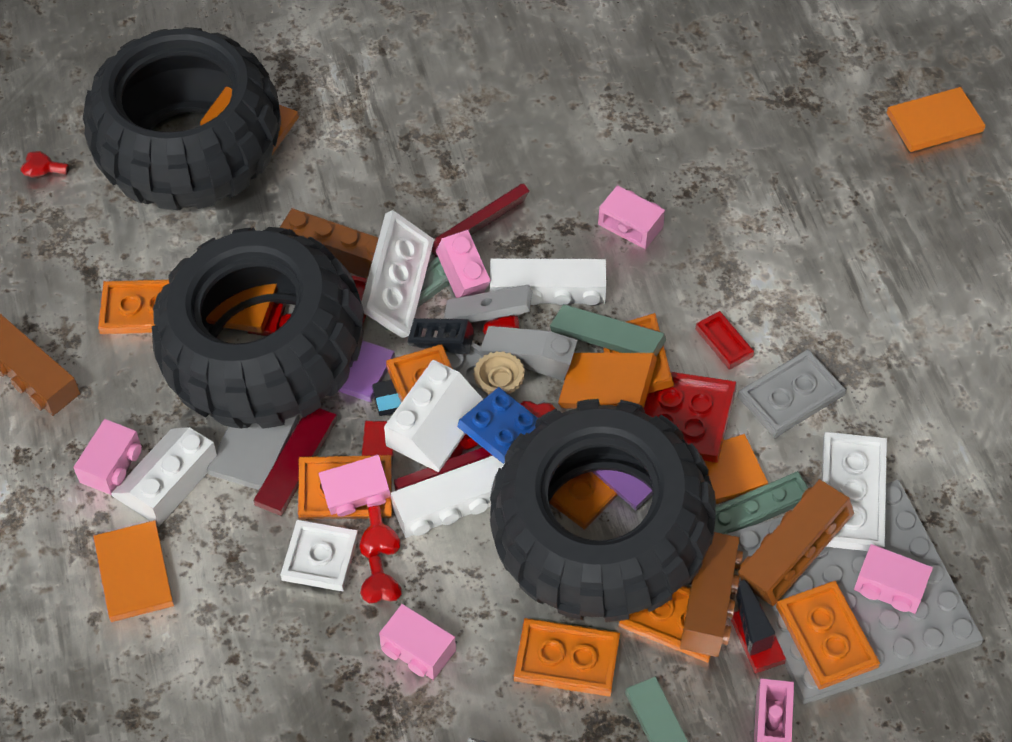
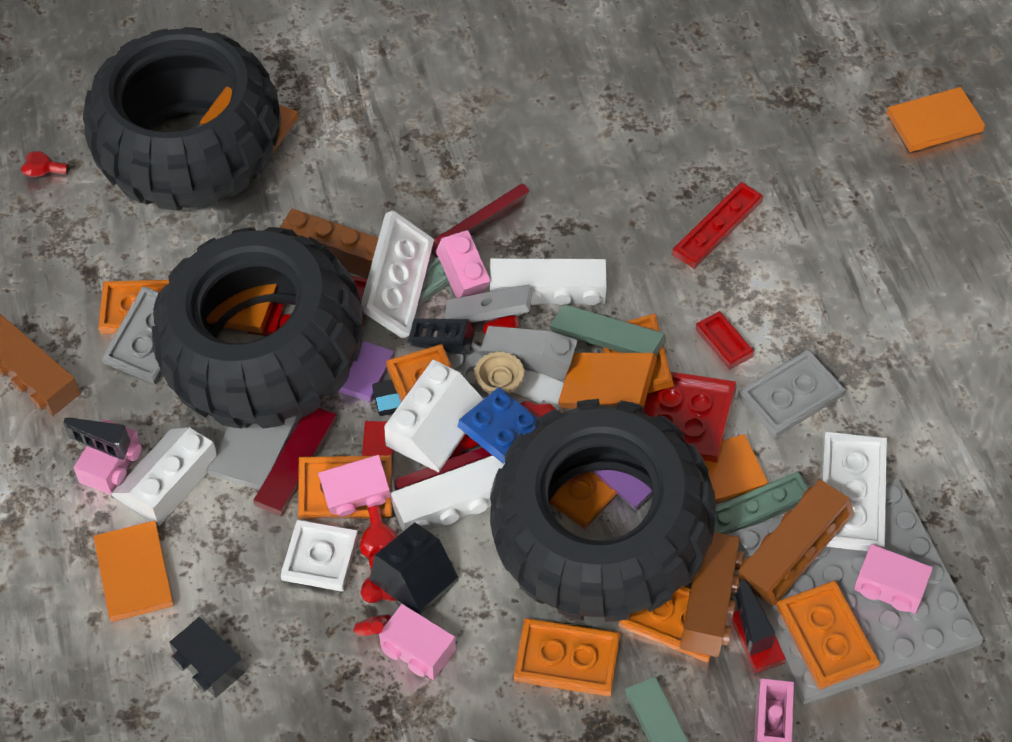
(102, 436): none -> black slope
(132, 344): none -> light grey tile
(206, 657): none -> black brick
(371, 625): none -> red rock
(414, 569): none -> black slope
(540, 387): none -> white sticker
(631, 217): bright pink brick -> none
(717, 225): none -> red tile

